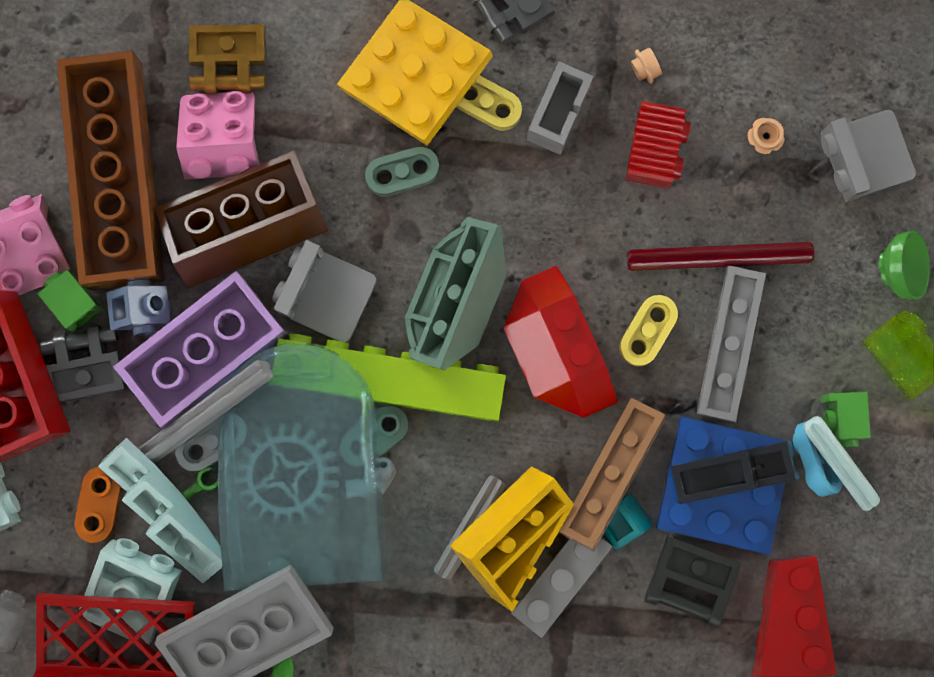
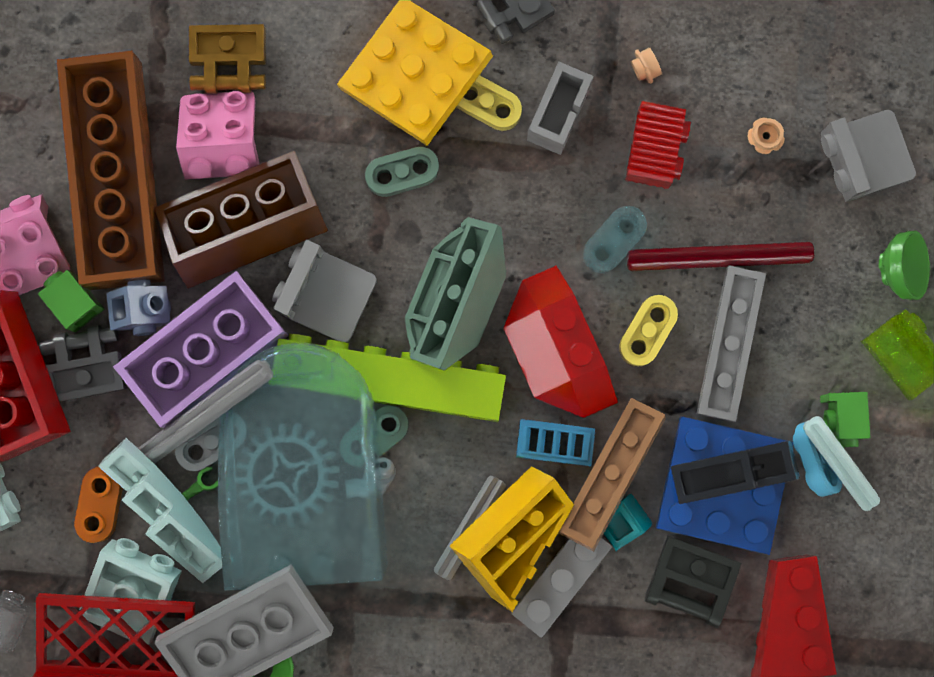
(524, 440): none -> dark azure slope
(614, 240): none -> clear light blue plate

